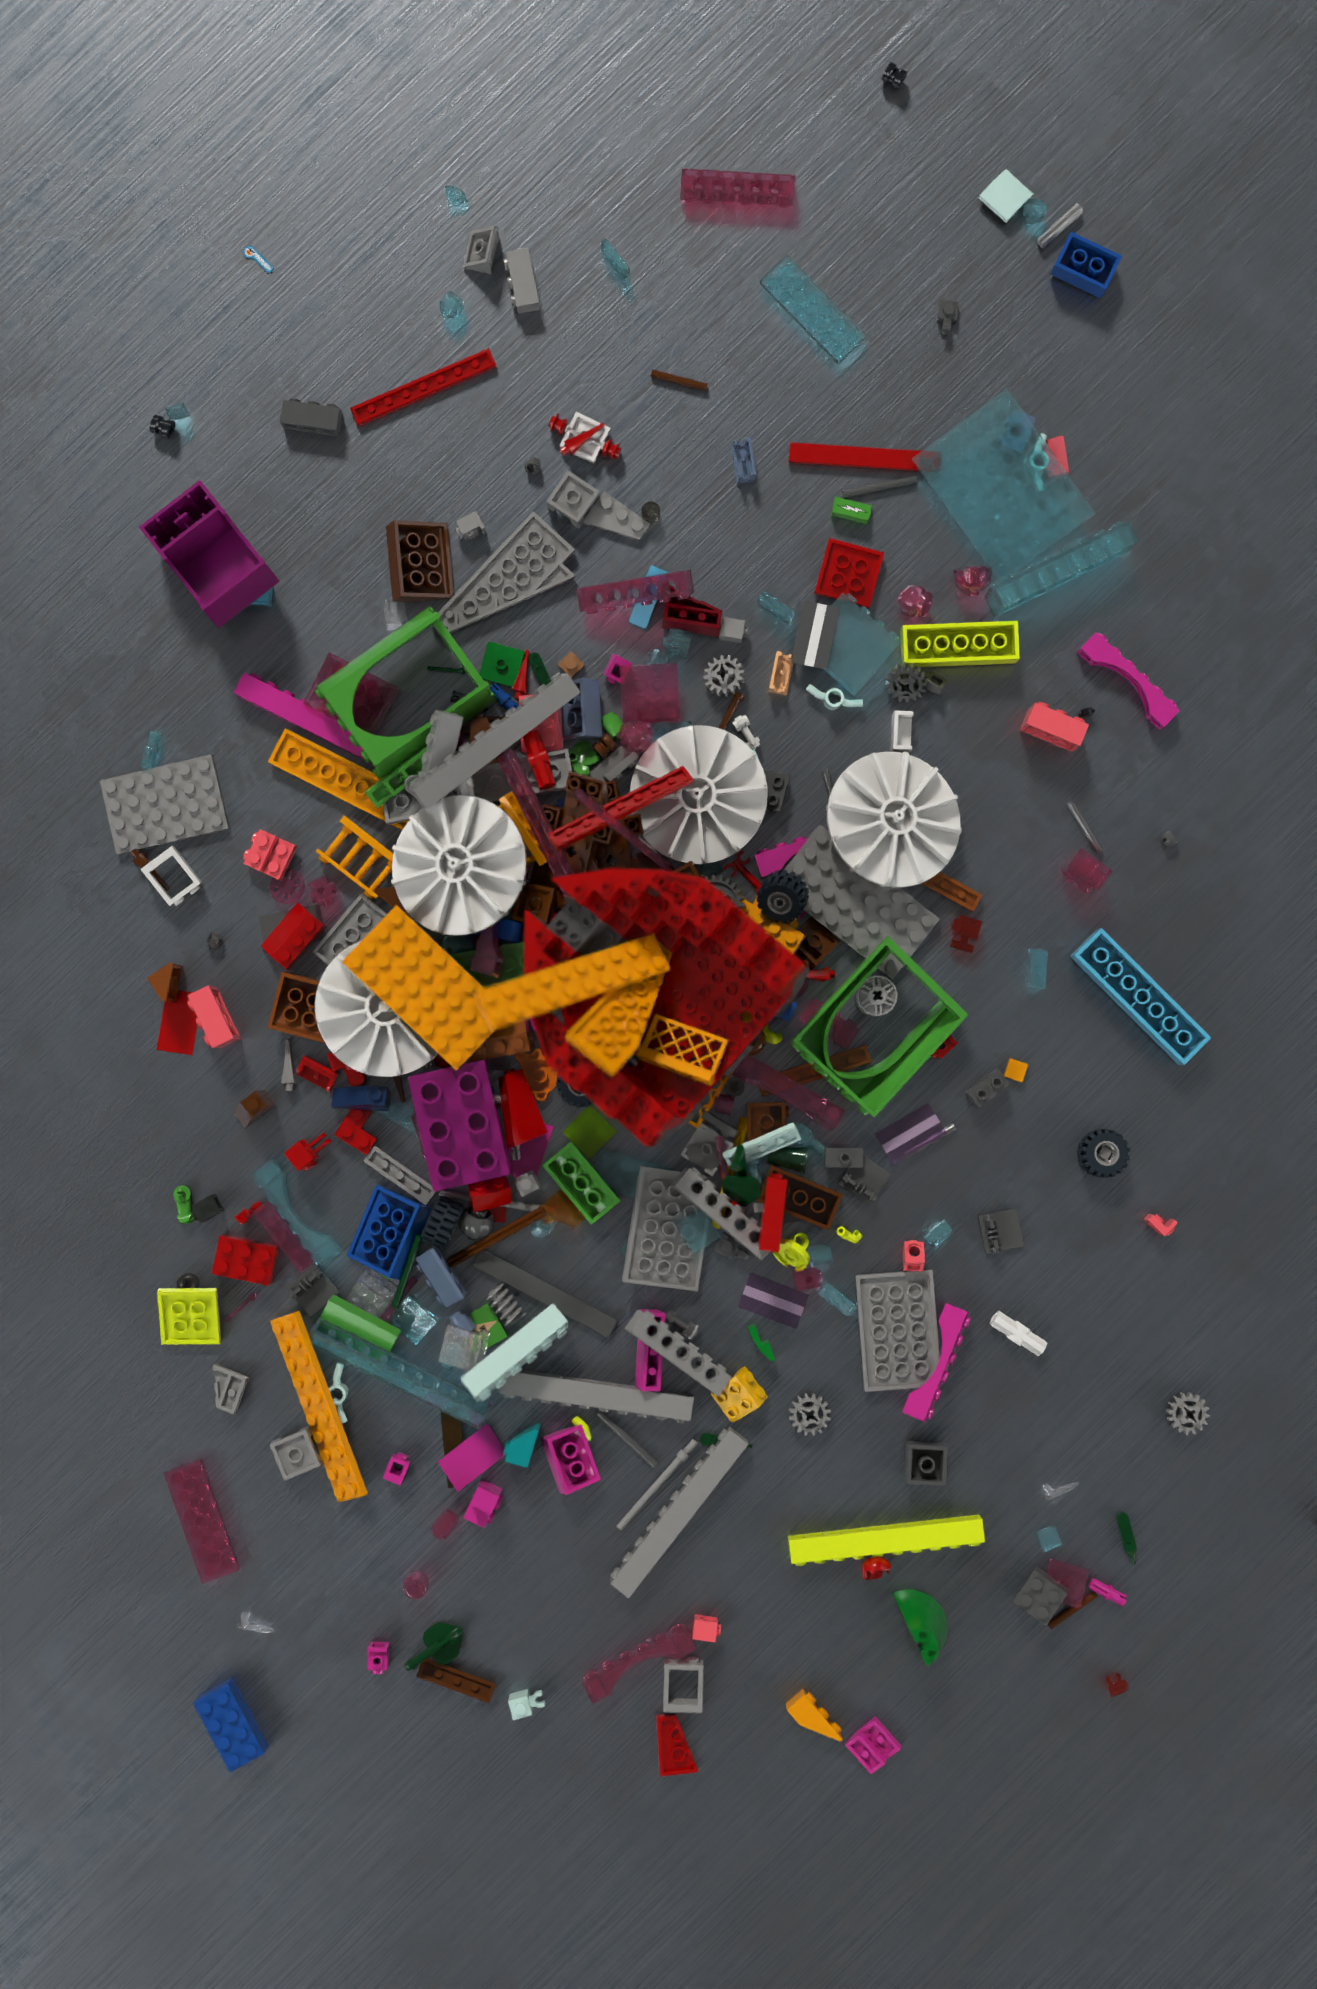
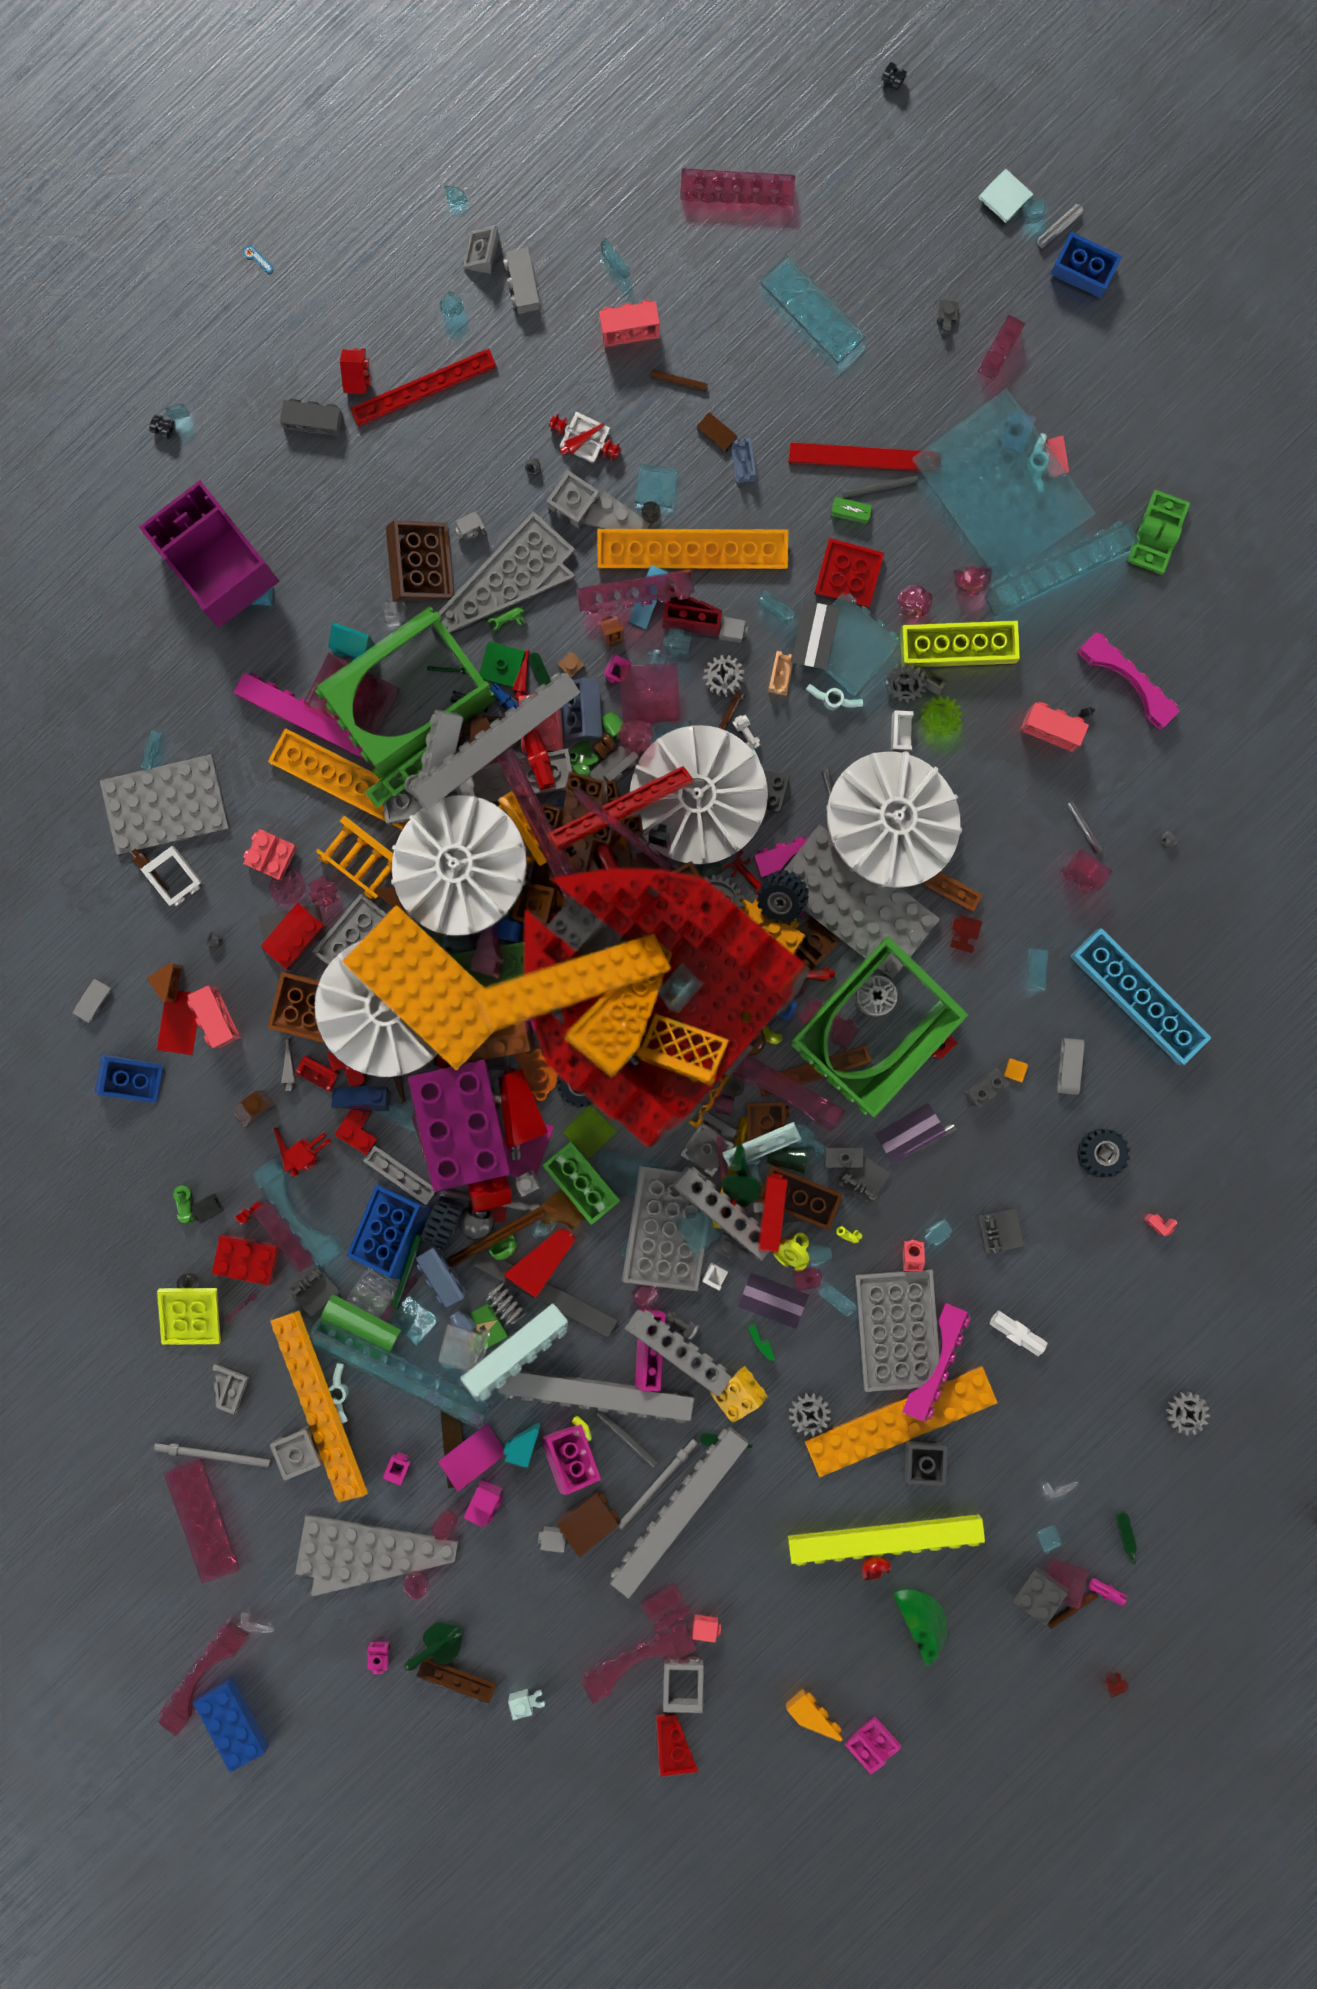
(91, 1000): none -> light grey slope
(128, 1078): none -> blue slope
(175, 1449): none -> light grey bar
(180, 1709): none -> clear pink arch
(288, 1166): none -> red piece
(348, 642): none -> teal slope
(354, 371): none -> red brick
(355, 1554): none -> light grey wing
(504, 1248): none -> bright green hair
(515, 614): none -> bright green piece
(539, 1265): none -> red slope
(552, 1539): none -> light grey brick
(588, 1522): none -> reddish brown slope
(607, 858): none -> red bar
(612, 631): none -> dark orange slope
(629, 323): none -> coral brick
(644, 1296): none -> clear pink head
(656, 485): none -> clear light blue plate
(659, 837): none -> black tile
(660, 1603): none -> clear pink plate
(680, 988): none -> clear light blue slope
(693, 548): none -> light orange plate
(715, 1276): none -> white panel
(717, 431): none -> reddish brown tile
(891, 1426): none -> light orange plate
(935, 711): none -> clear neon green gear
(1001, 347): none -> clear pink arch
(1070, 1066): none -> light grey beam
(1158, 532): none -> bright green plate

